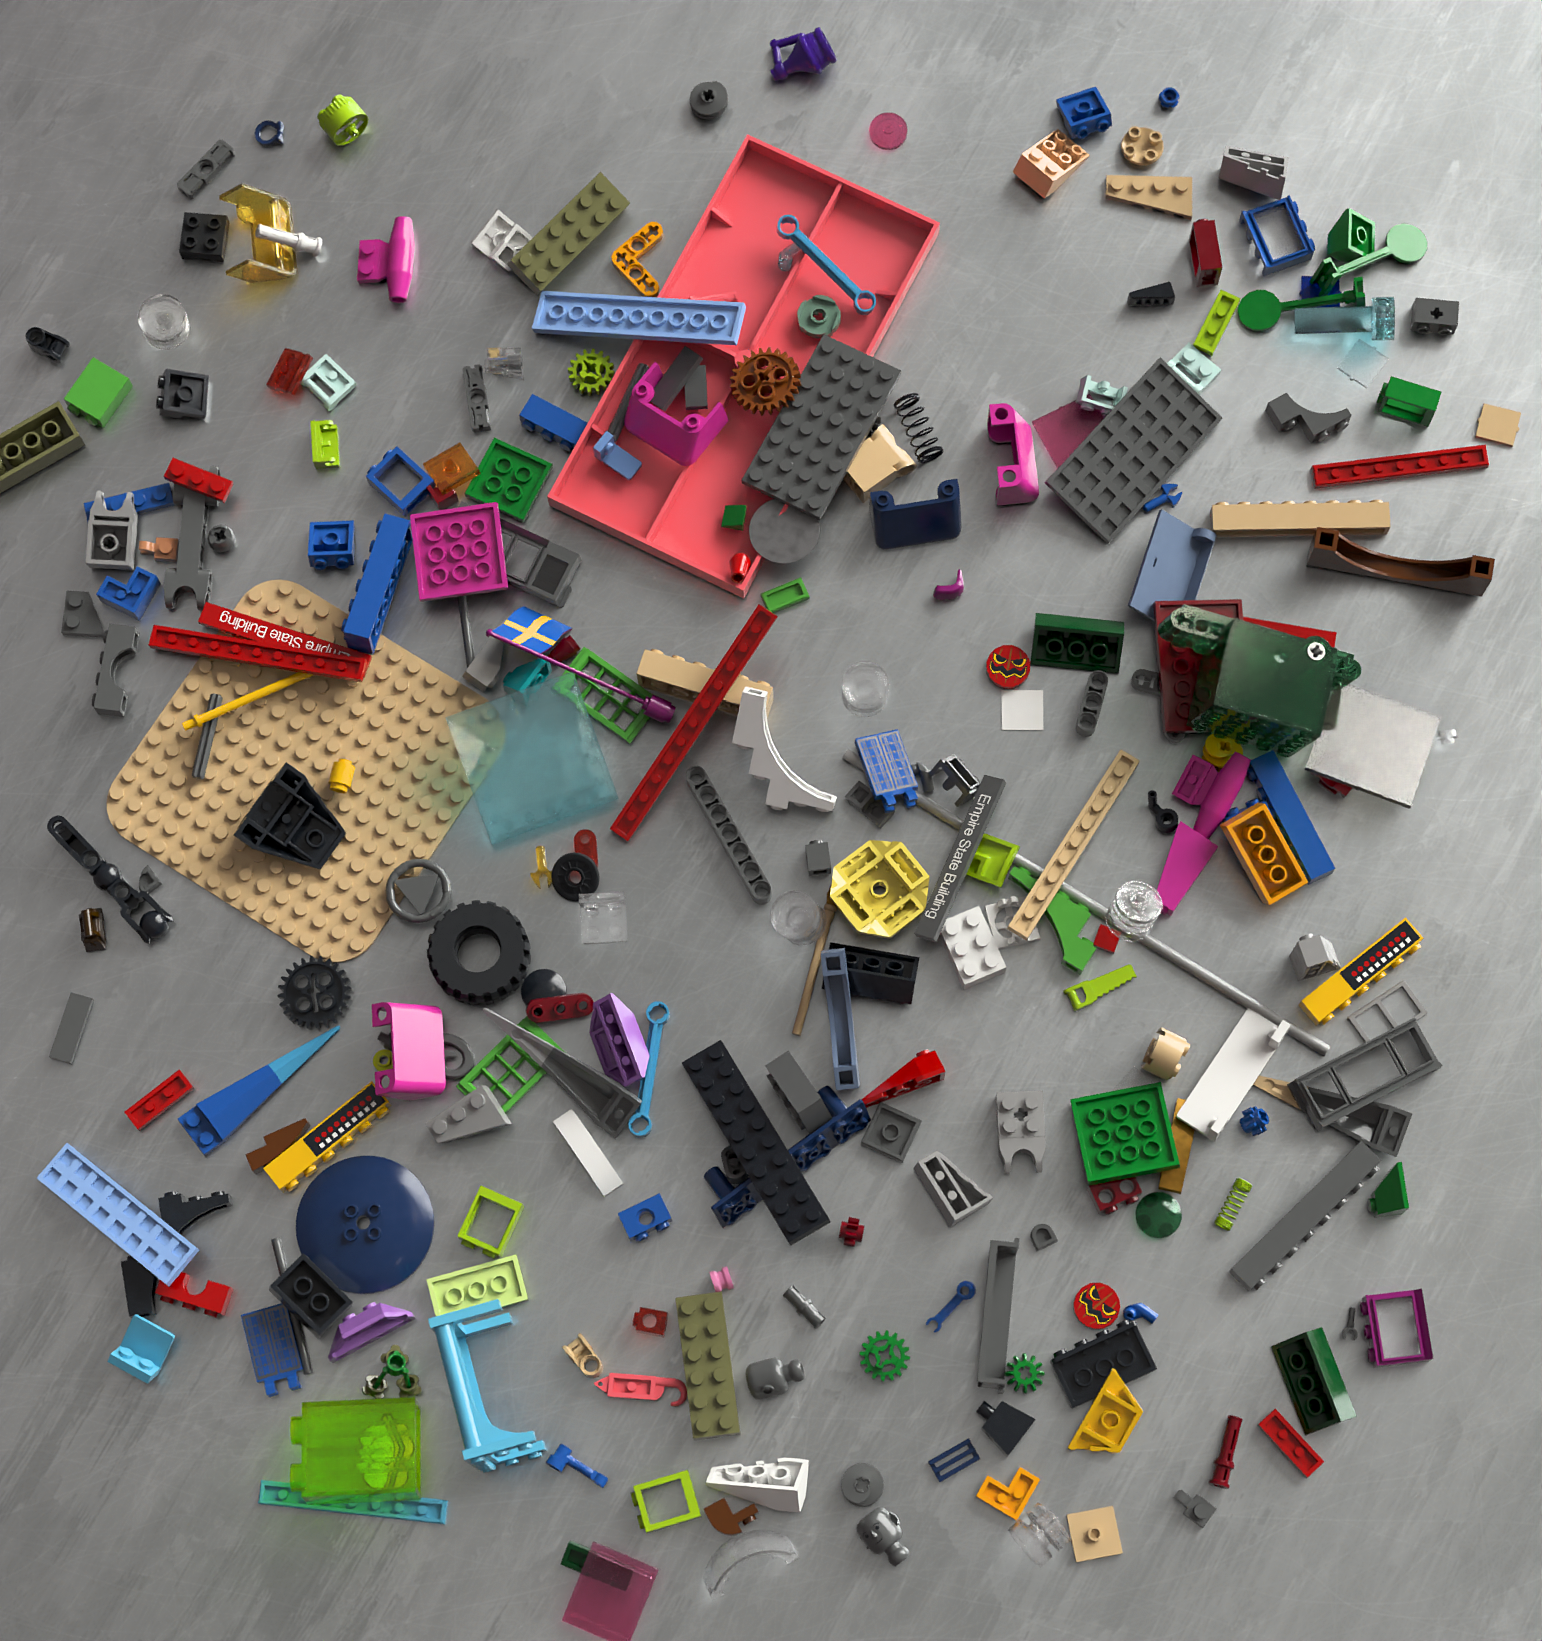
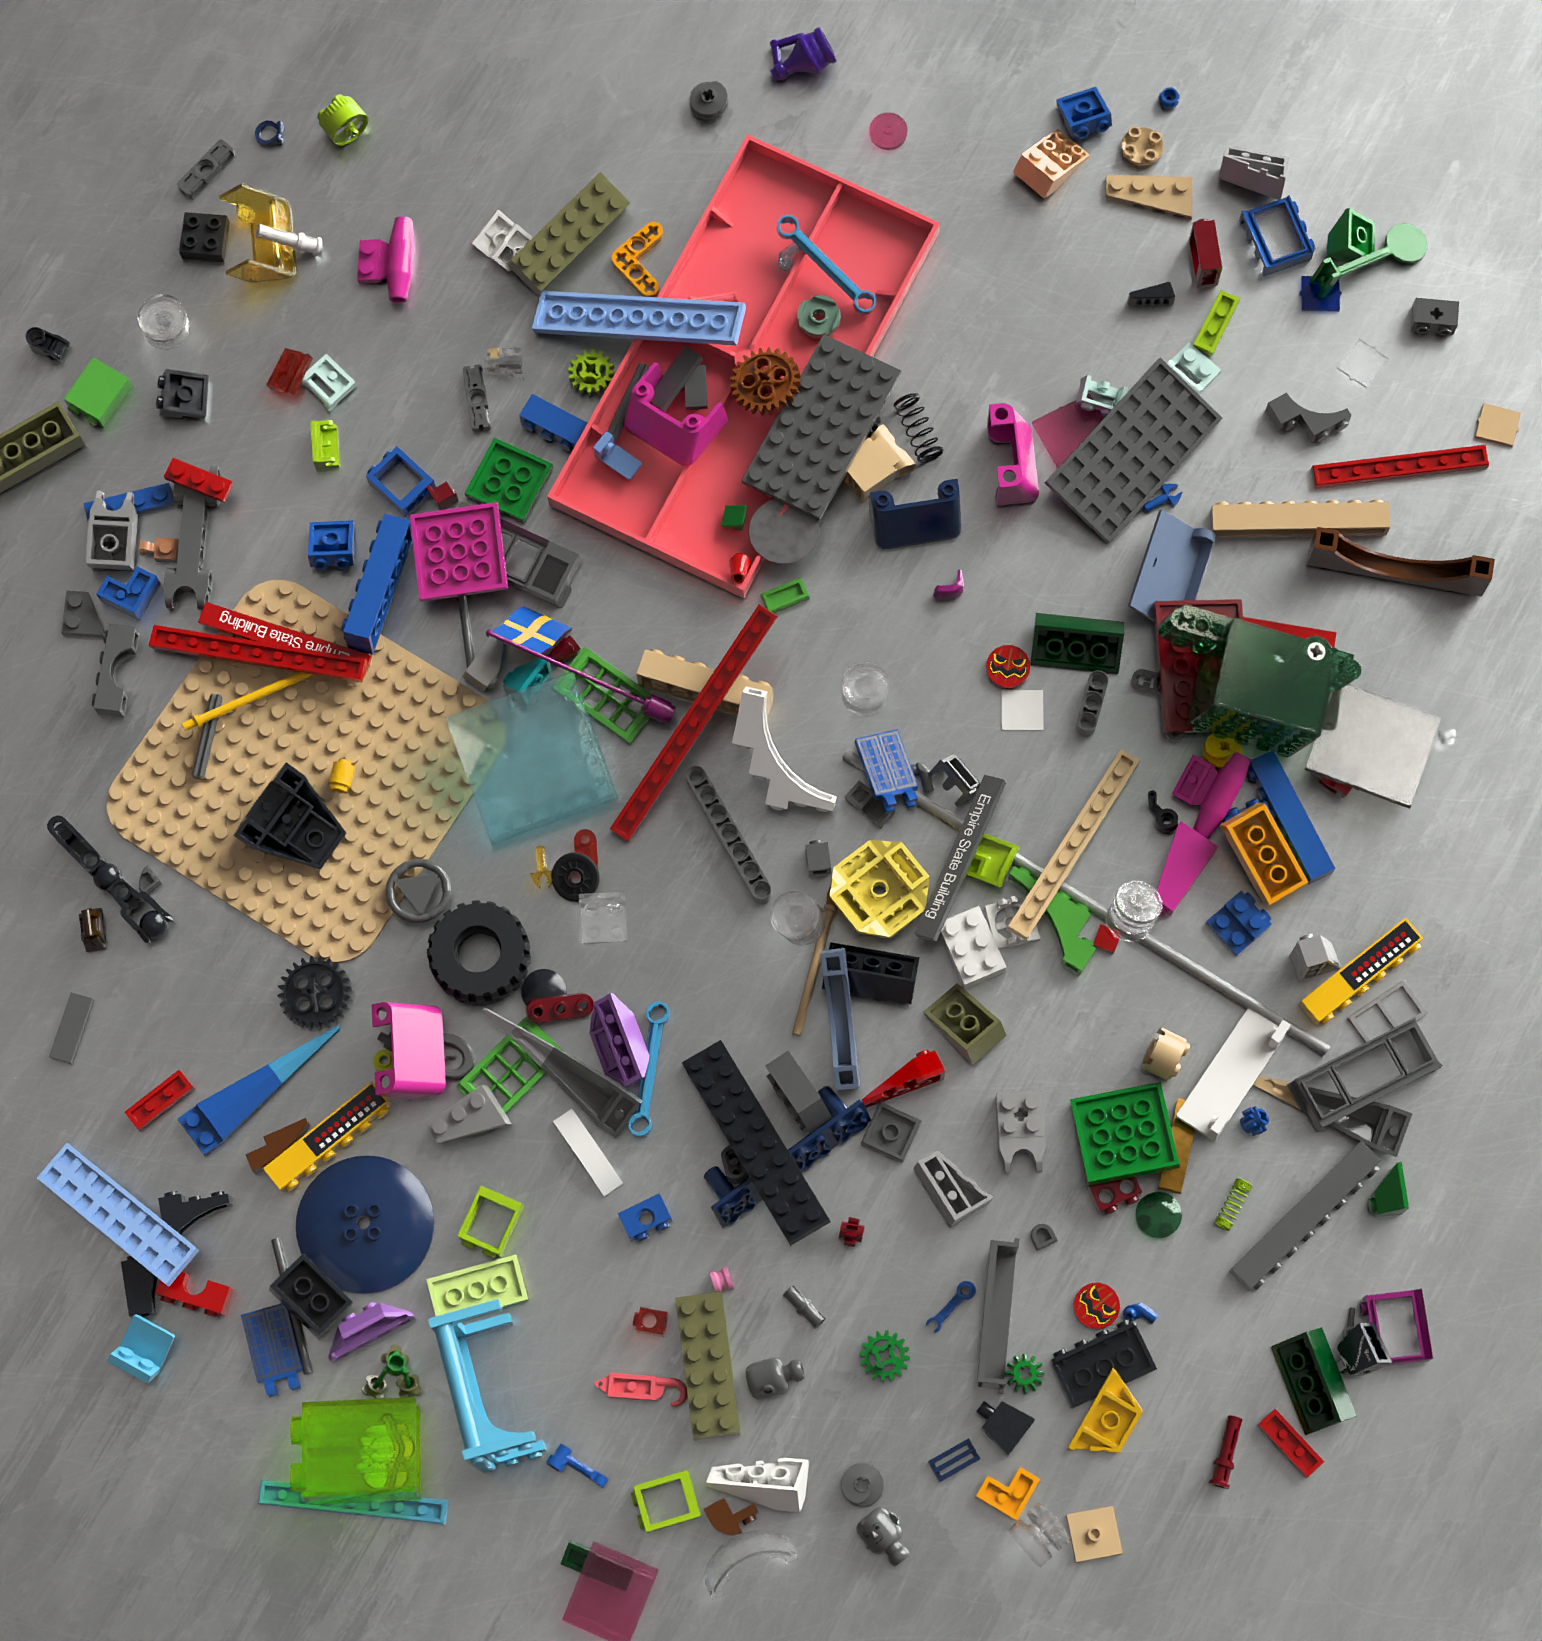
(222, 545): dark grey piece -> none
(451, 468): clear orange plate -> none
(581, 1353): tan piece -> none
(965, 1023): none -> olive slope
(1099, 986): lime piece -> none
(1196, 1509): dark grey plate -> none
(1239, 922): none -> blue plate
(1262, 309): green piece -> none
(1362, 1351): none -> black torso
(1377, 319): clear light blue piece -> none
(1408, 401): green window -> none

